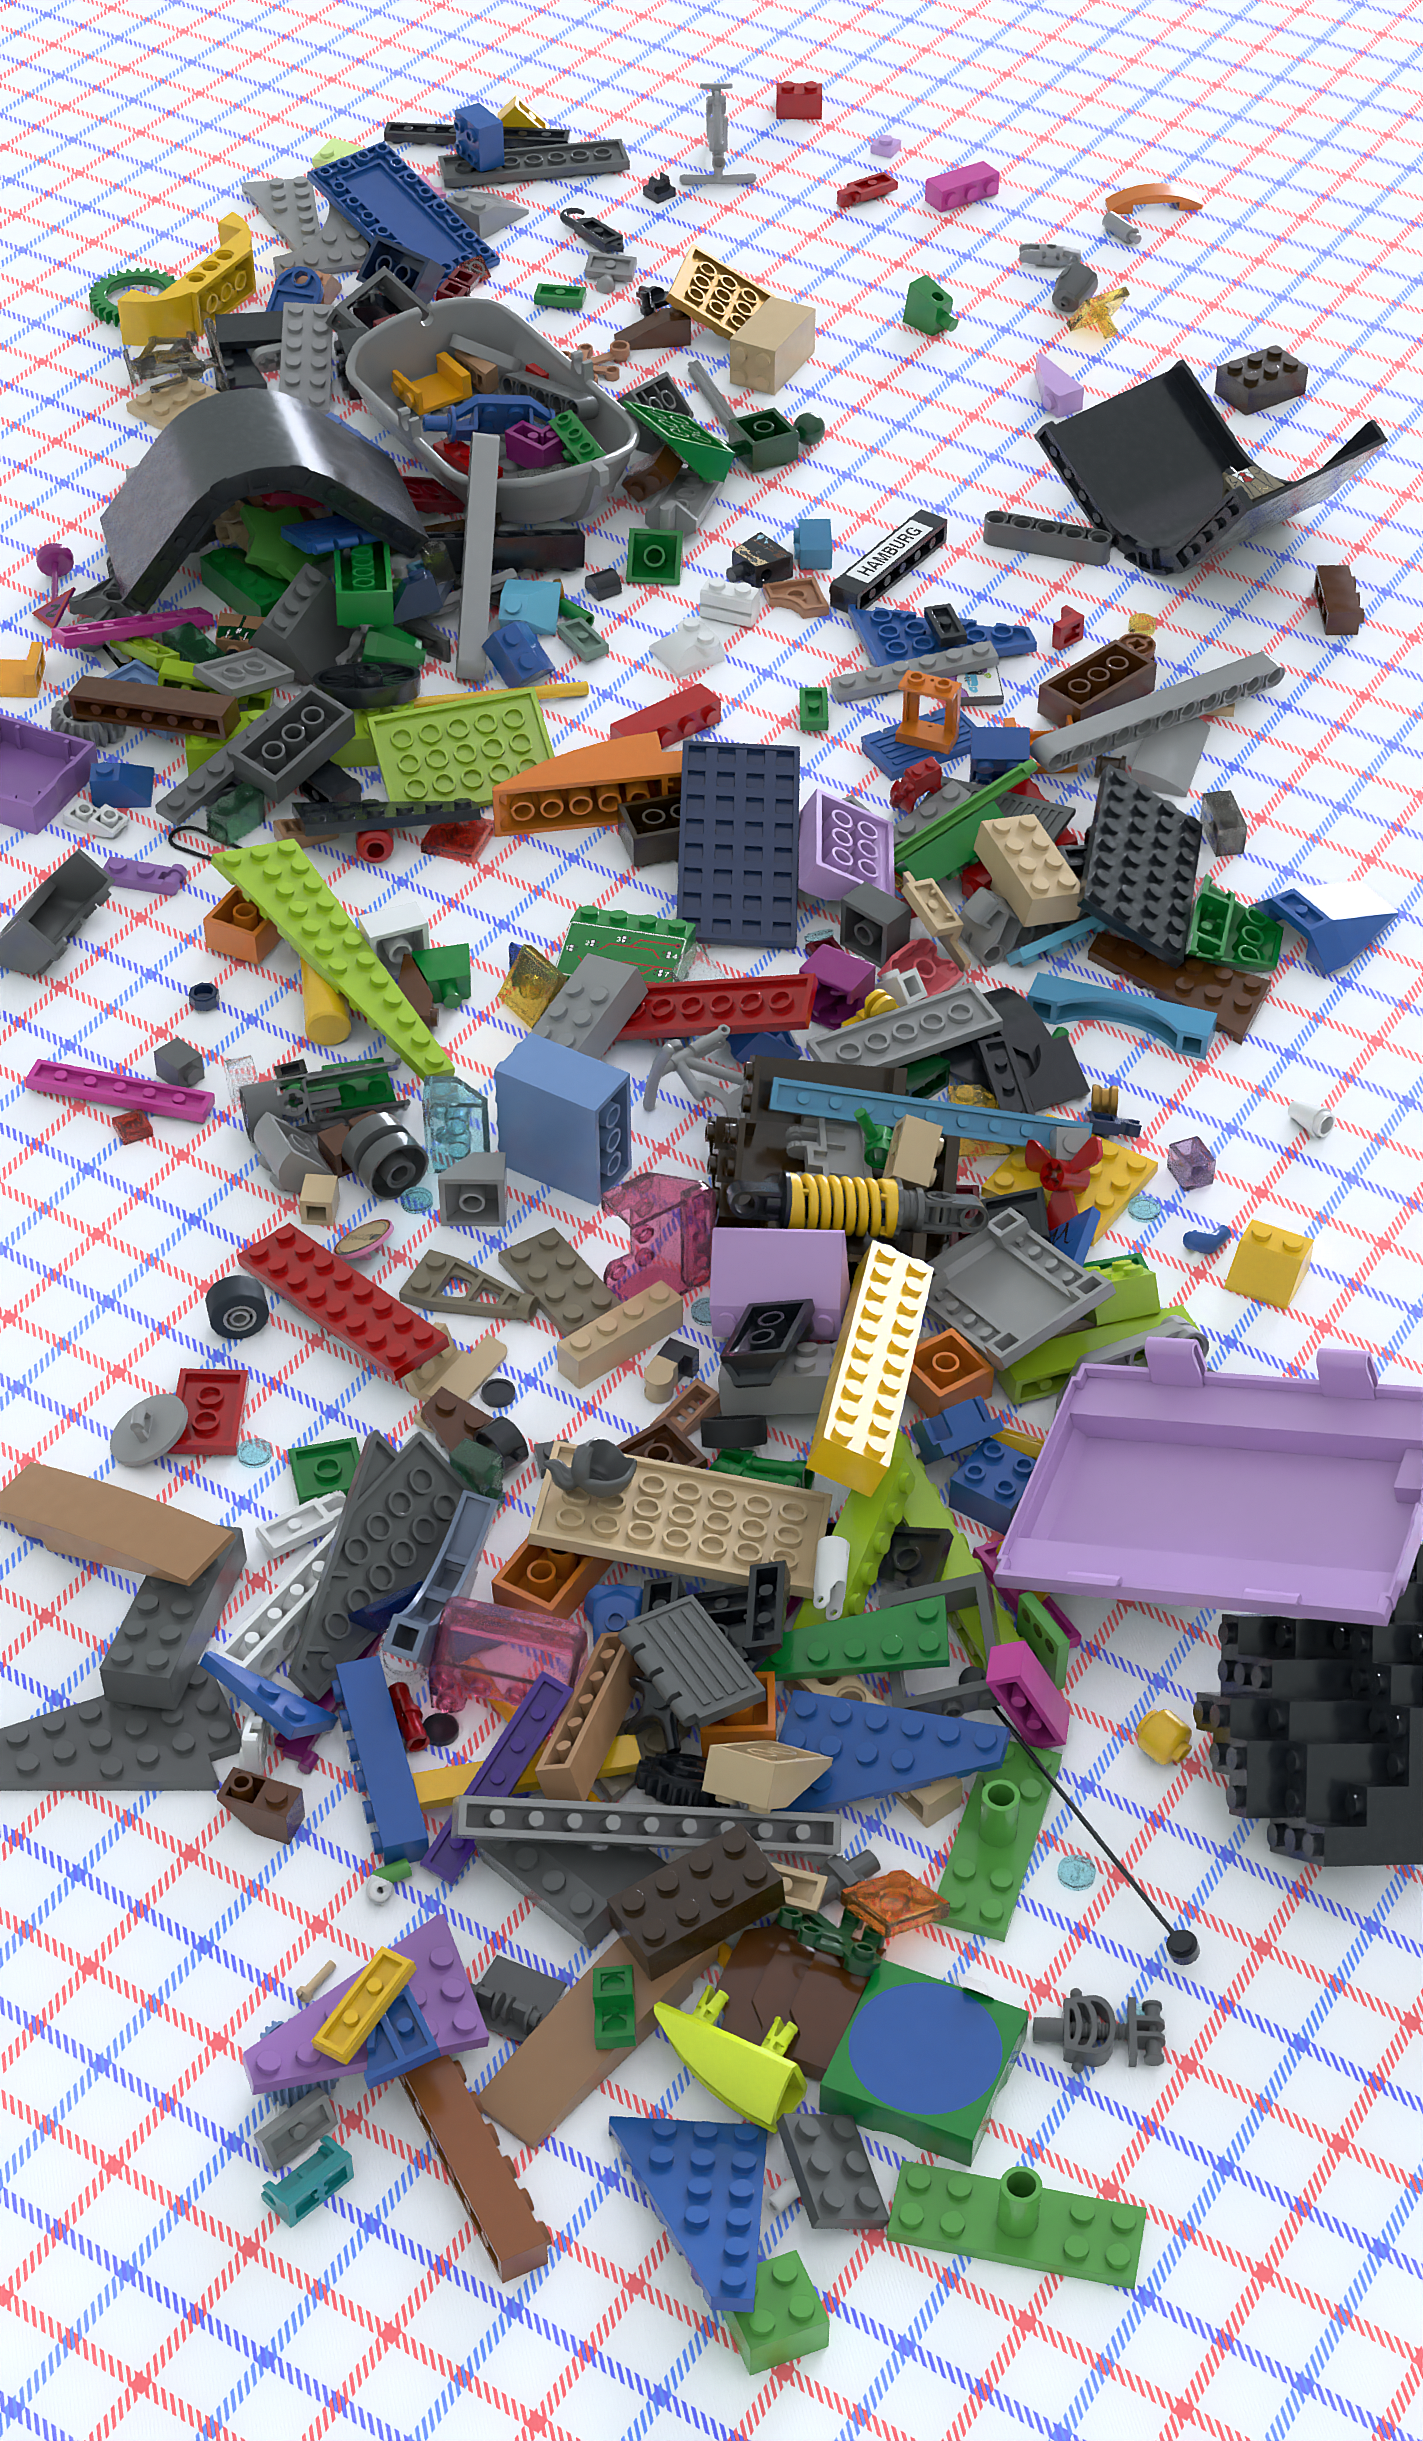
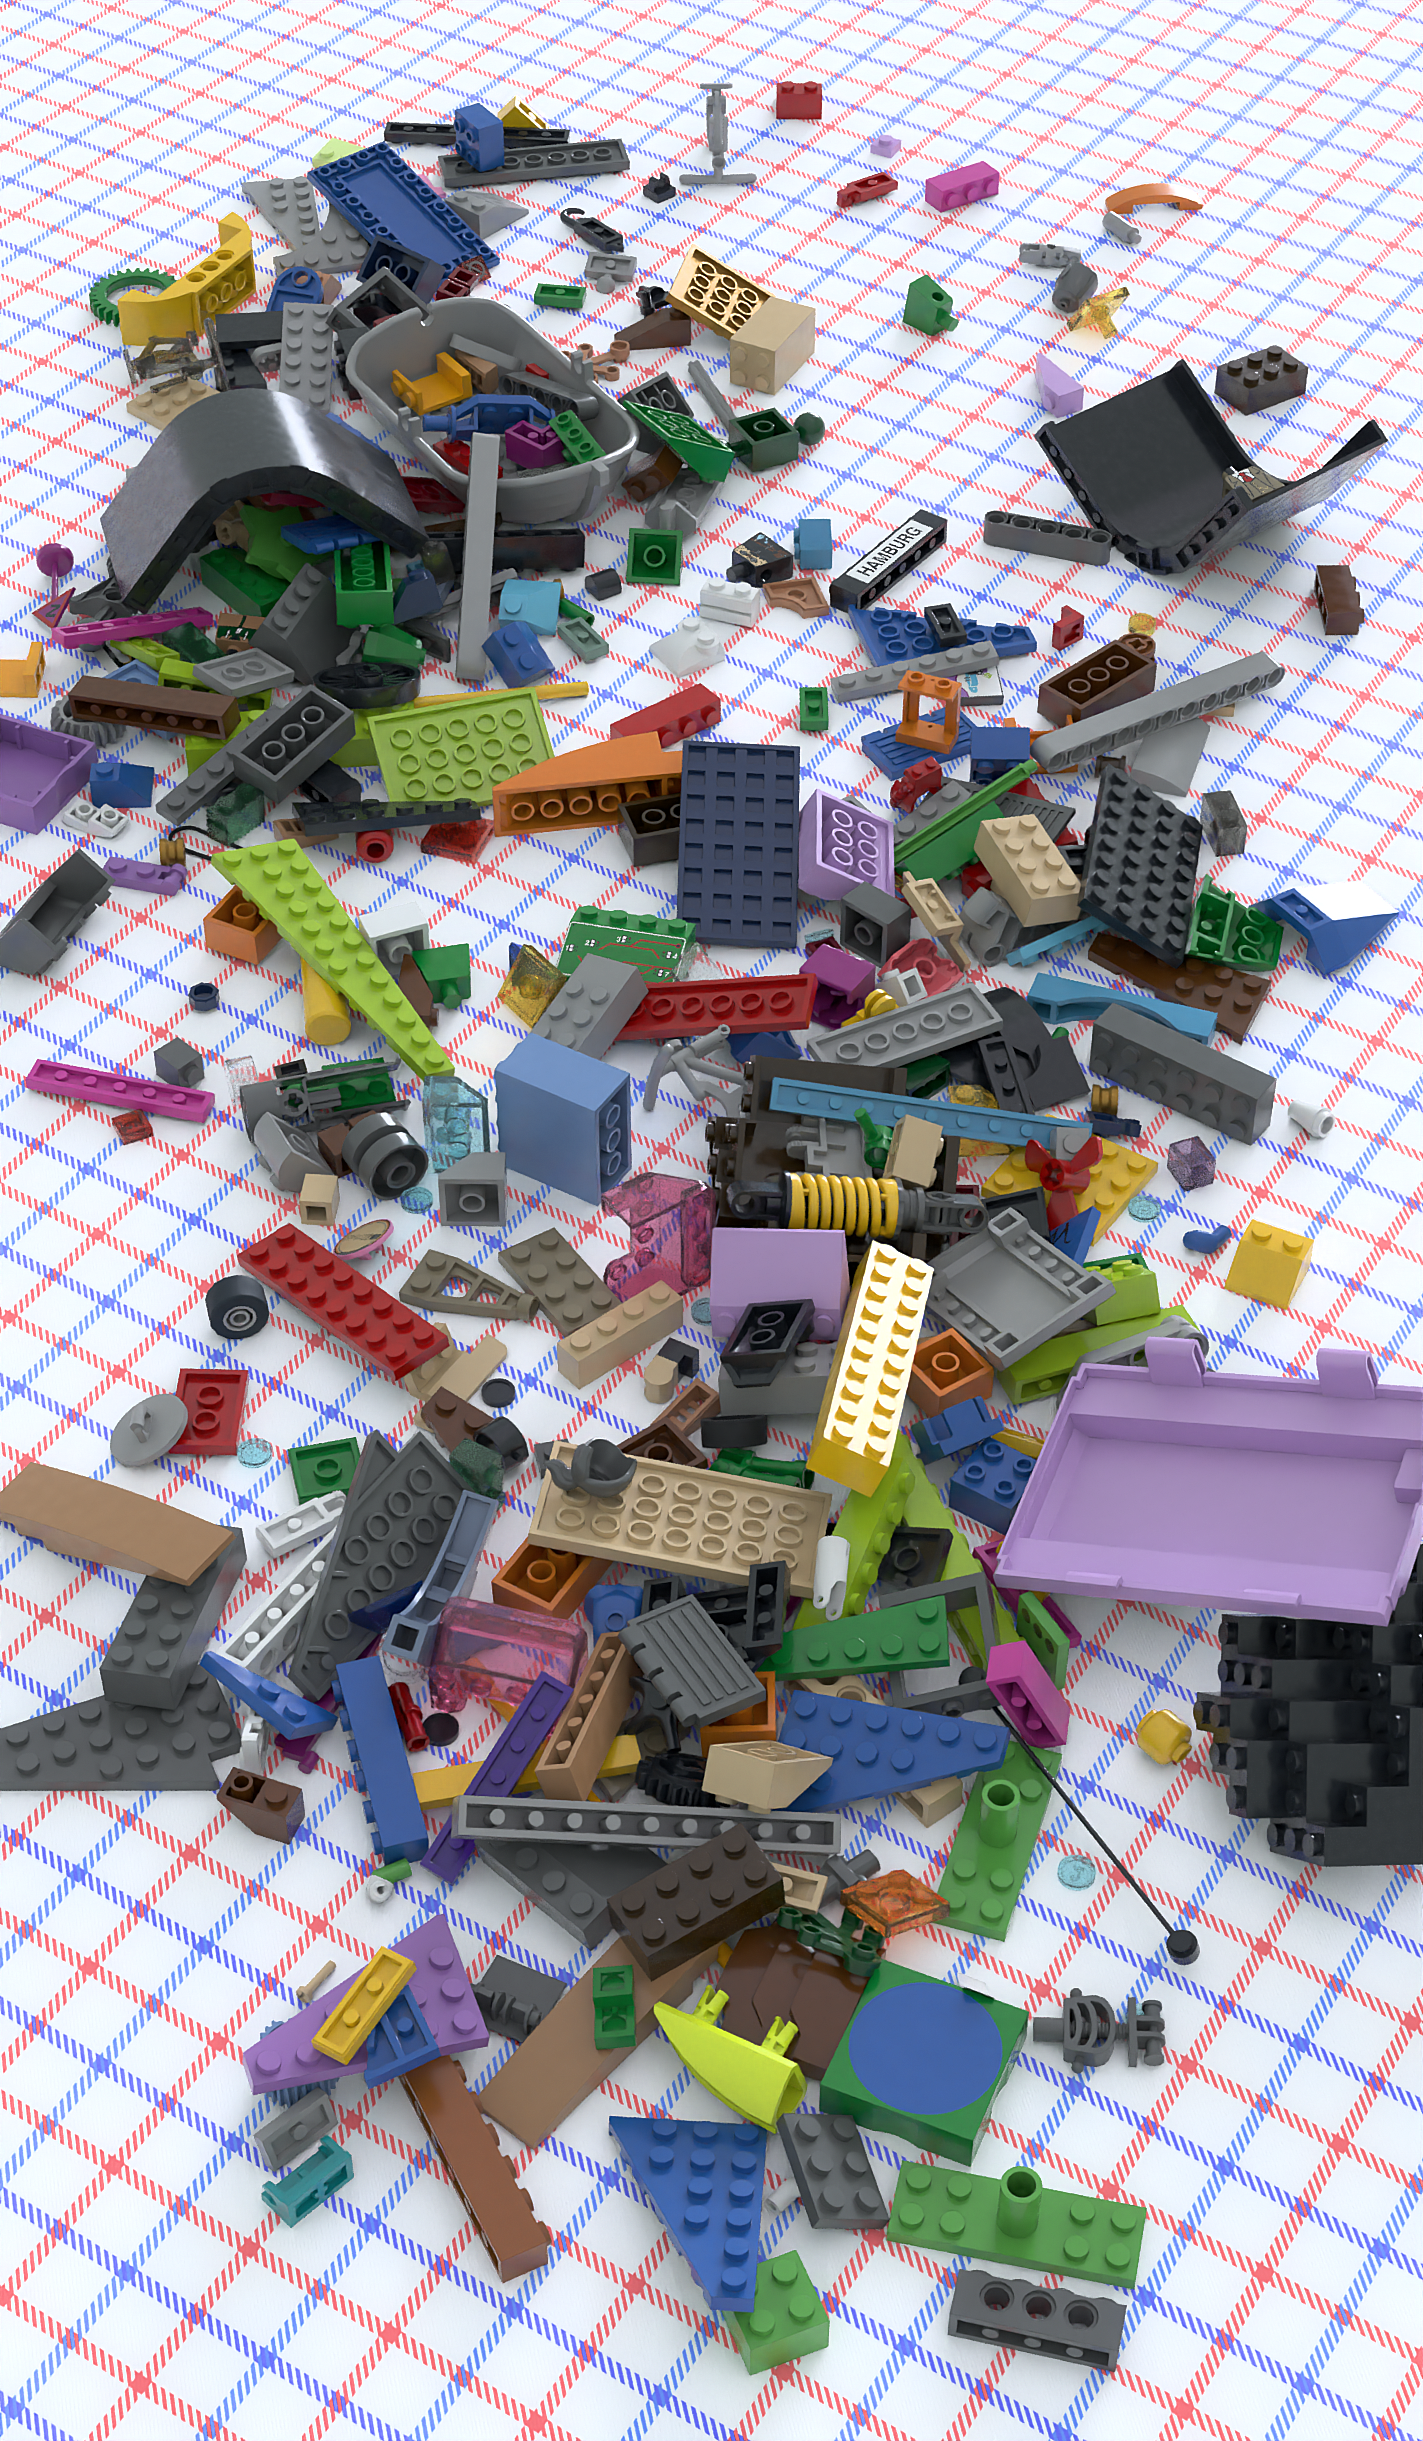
(172, 852): none -> pearl gold wheel
(1049, 2337): none -> dark grey brick
(1182, 1074): none -> dark grey brick

